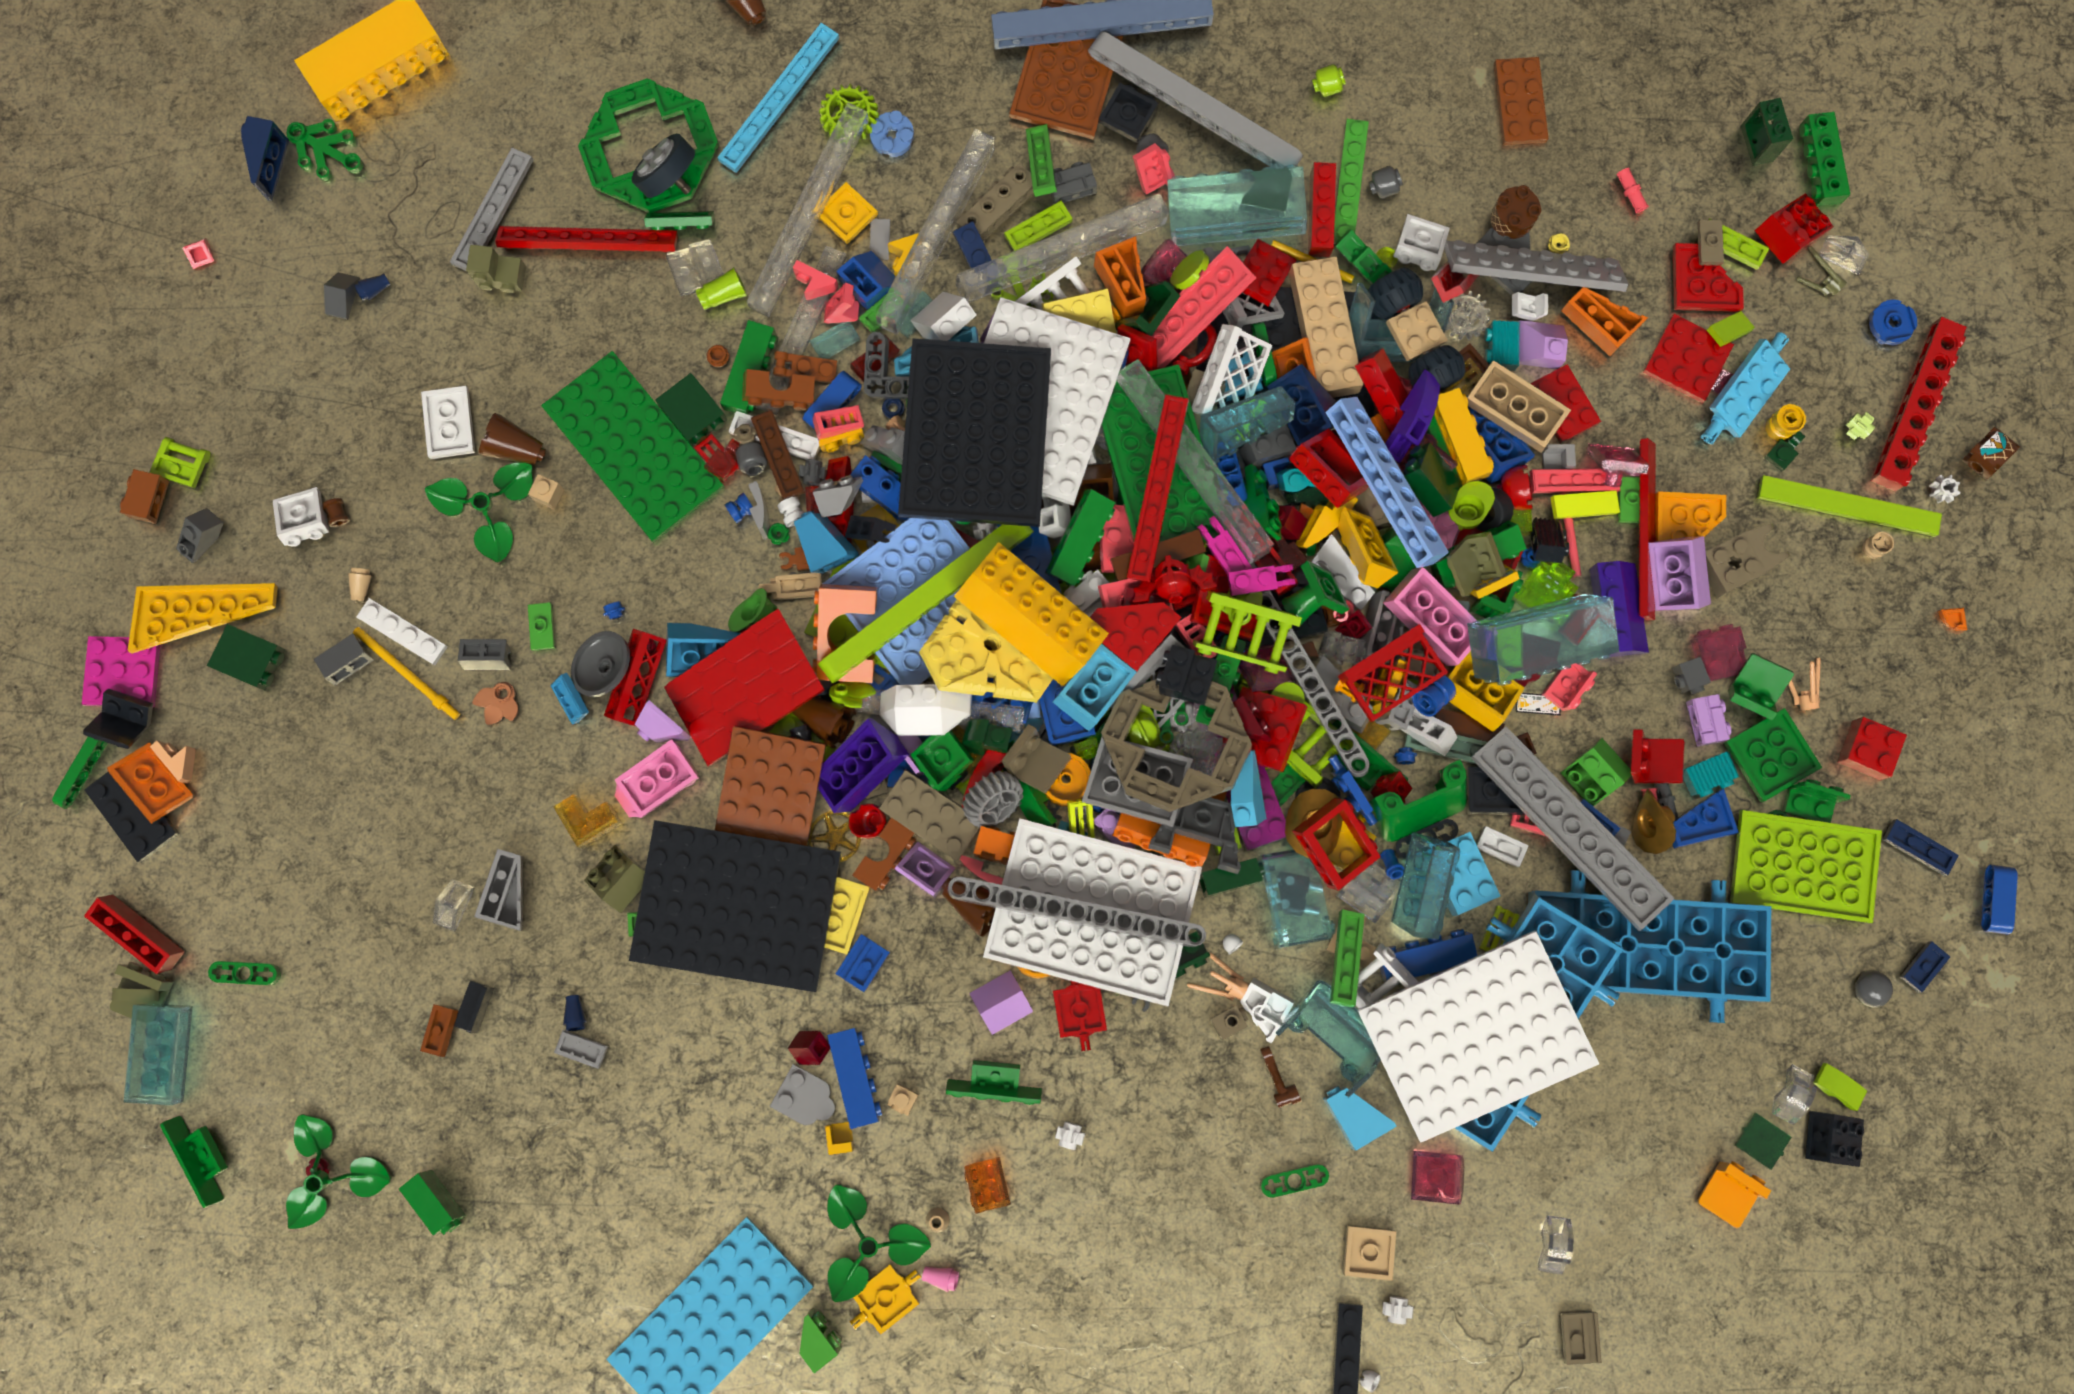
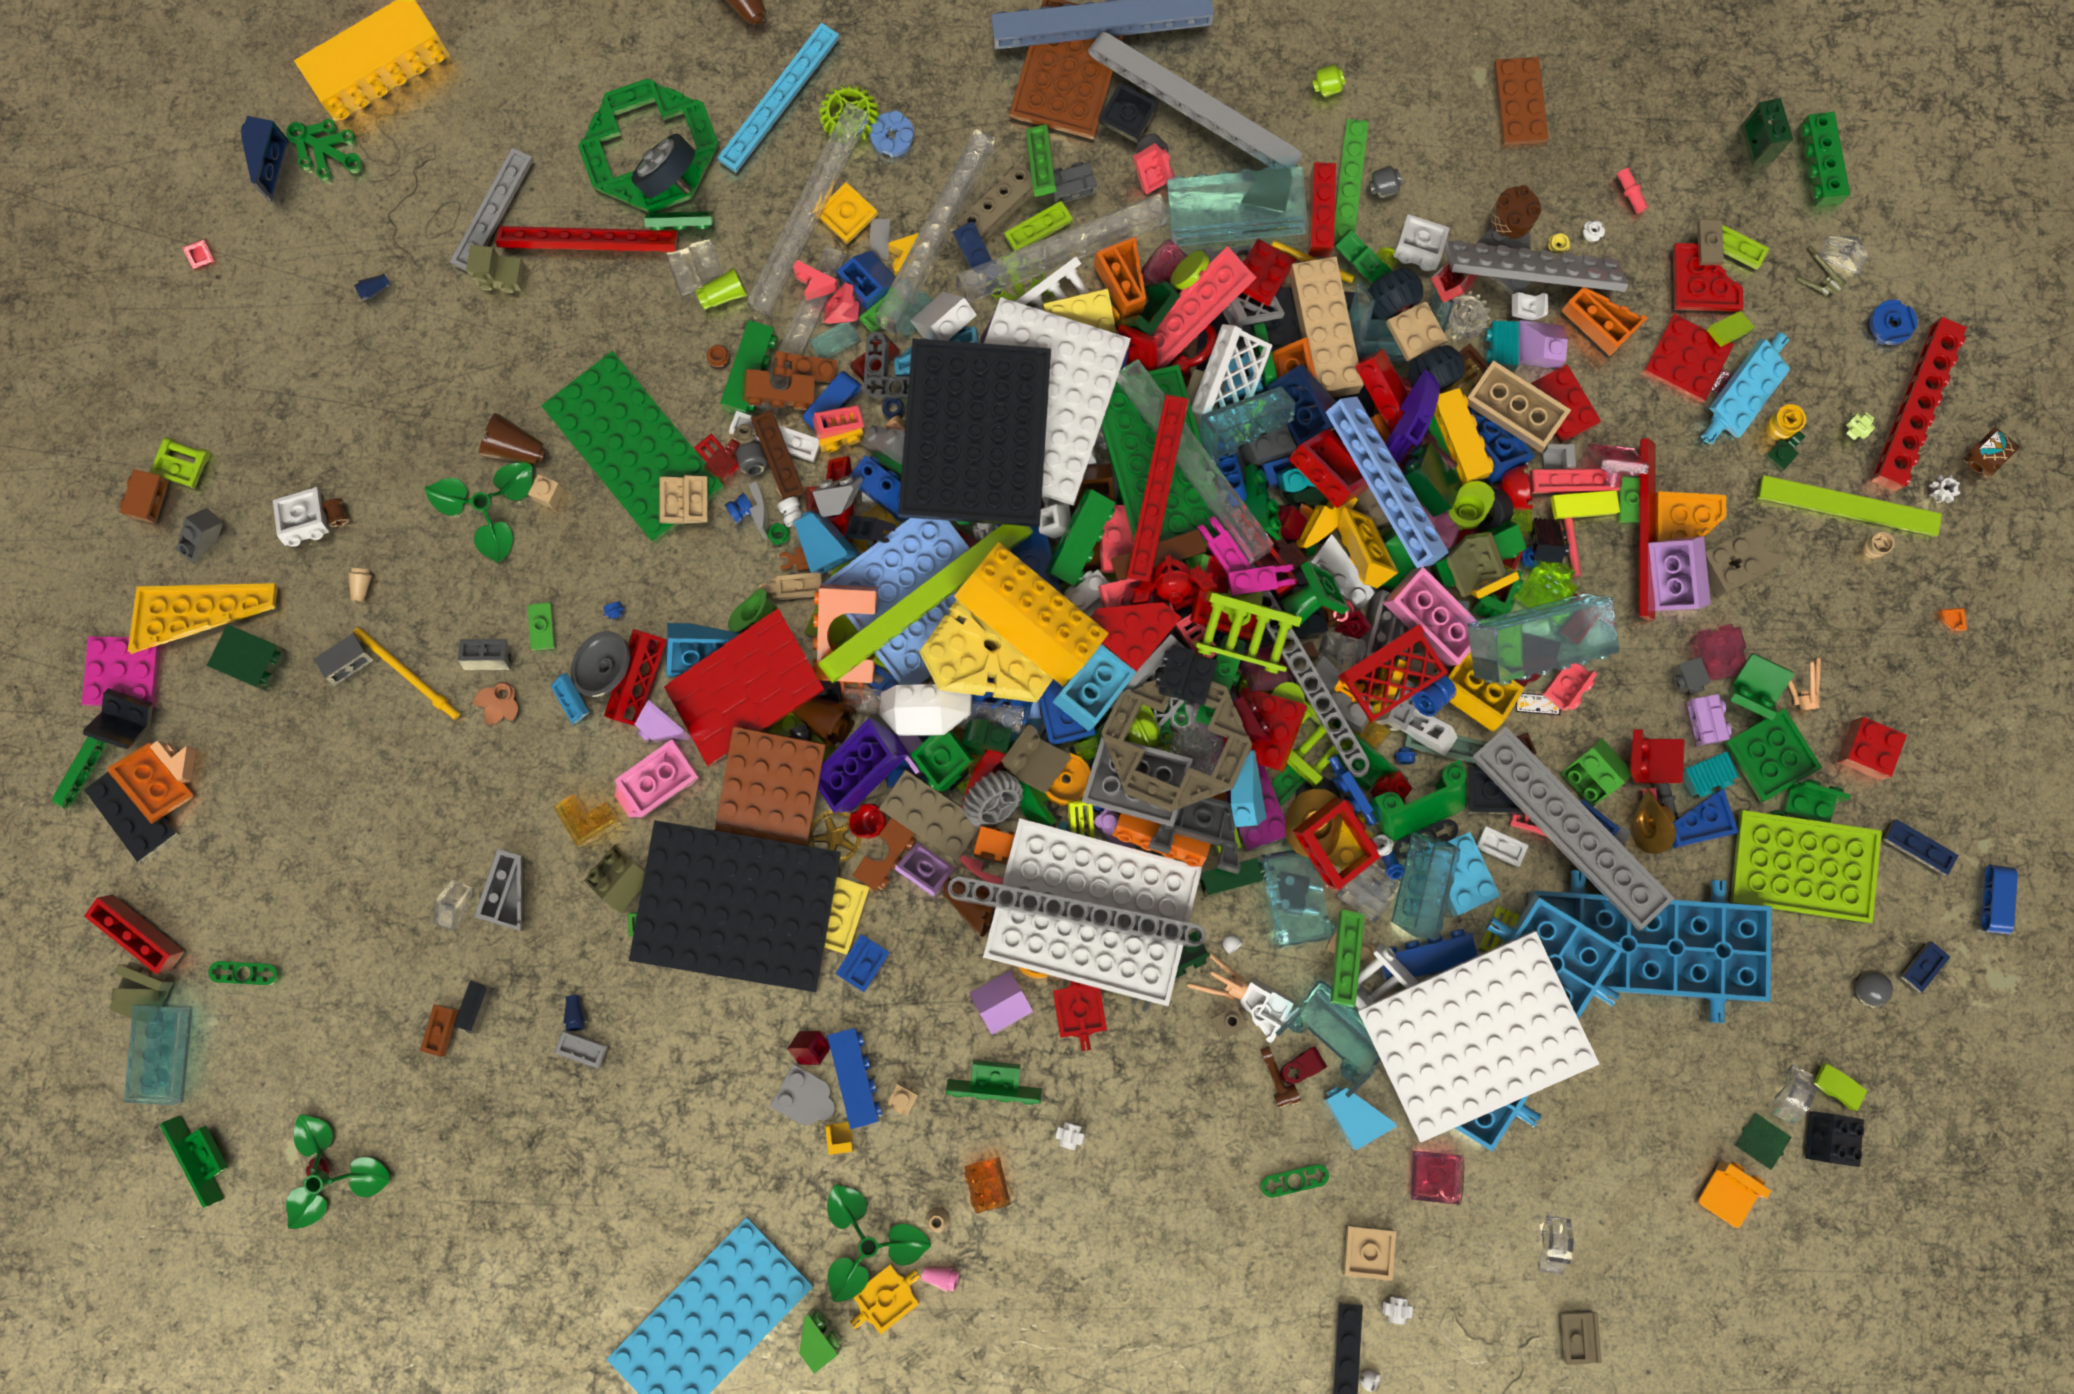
(340, 295): dark grey slope -> none
(402, 631): white plate -> none
(432, 1203): green brick -> none
(448, 422): white plate -> none
(683, 499): none -> tan slope
(691, 410): dark green brick -> none
(812, 472): dark grey gear -> none
(851, 693): lime plate -> none
(1306, 1065): none -> dark red piece
(1383, 840): none -> white plate
(1466, 725): reddish brown tile -> none
(1589, 234): none -> white plate
(1620, 581): dark purple slope -> none
(1794, 228): red slope -> none

